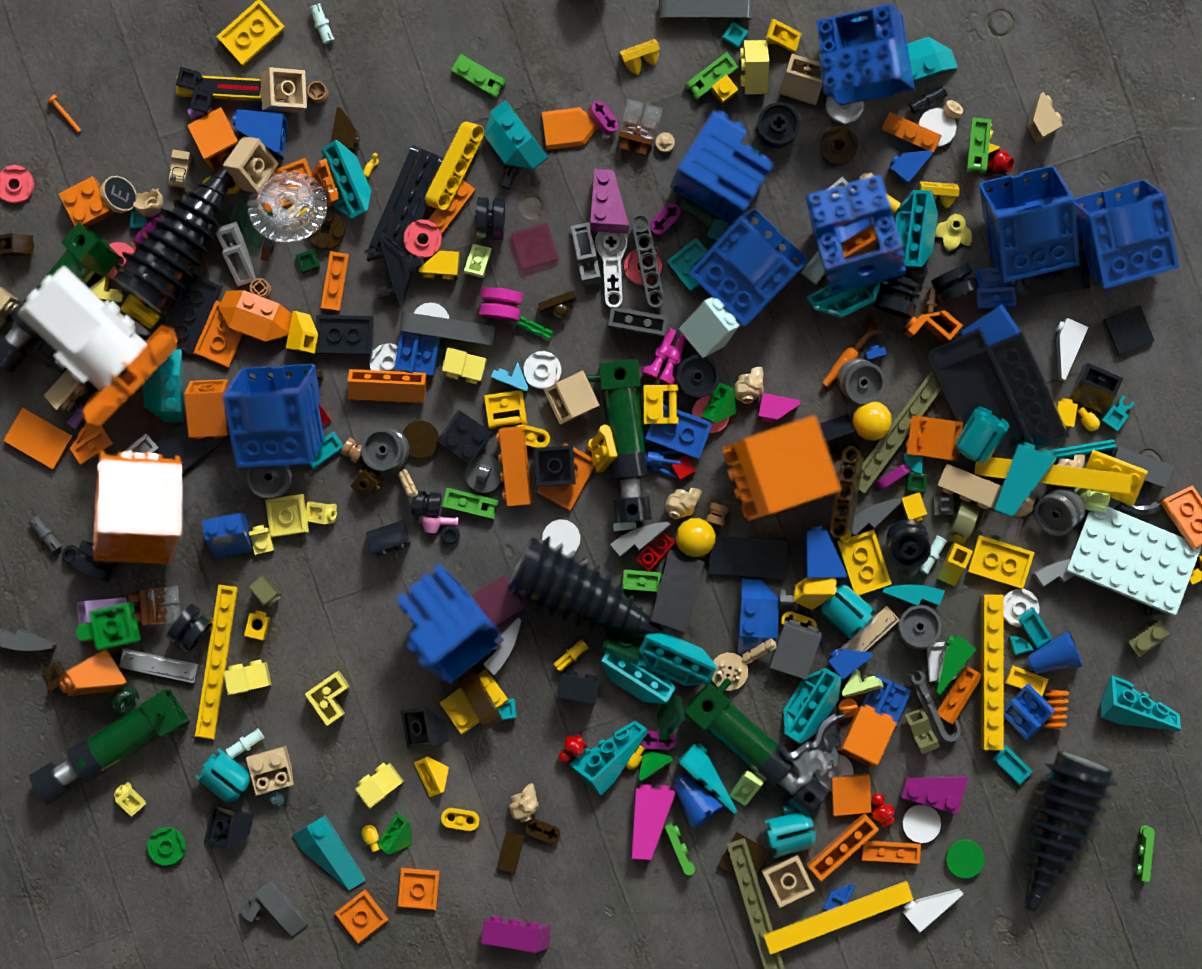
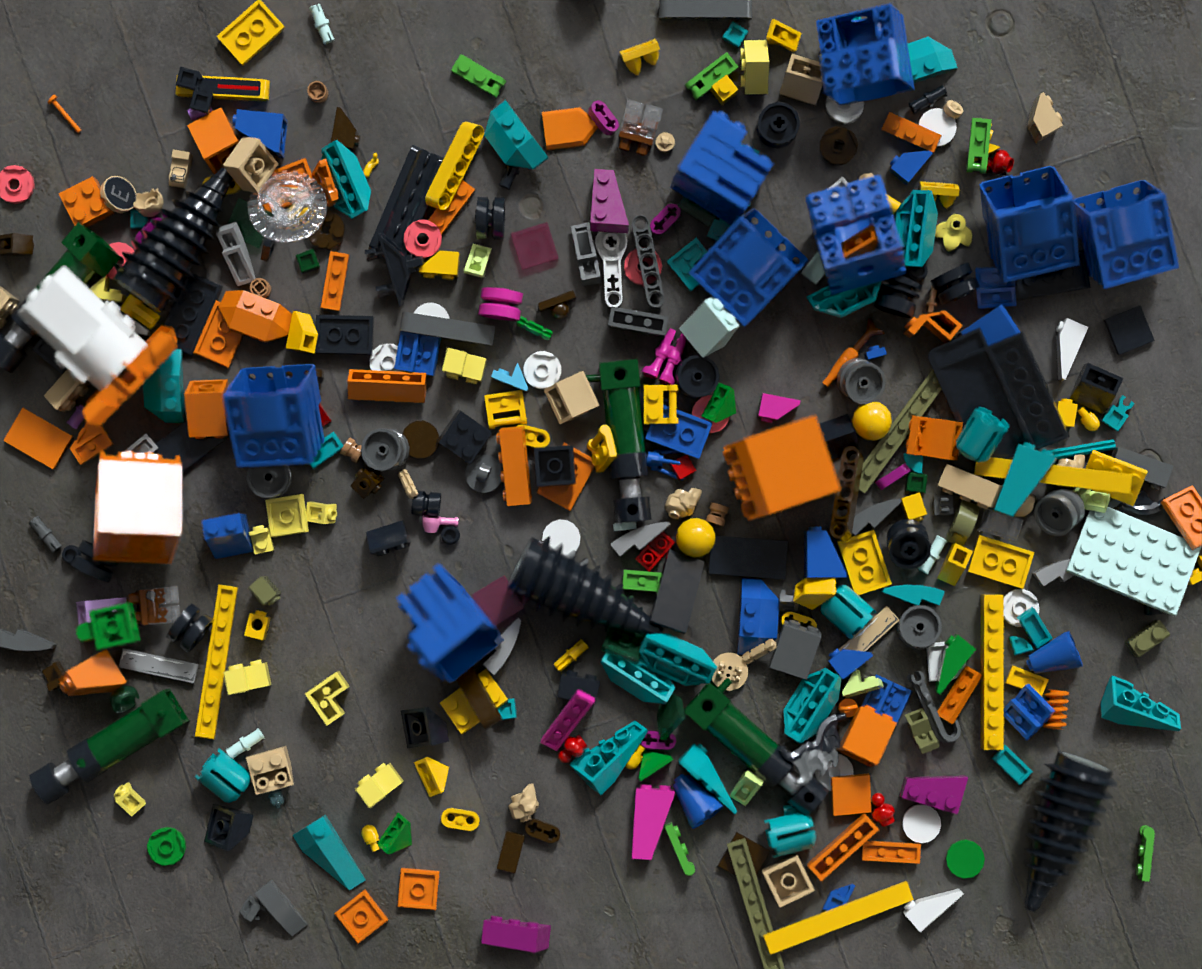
(283, 90): tan brick -> none
(469, 503): bright green plate -> none
(567, 720): none -> dark pink tile
(749, 386): tan head -> none

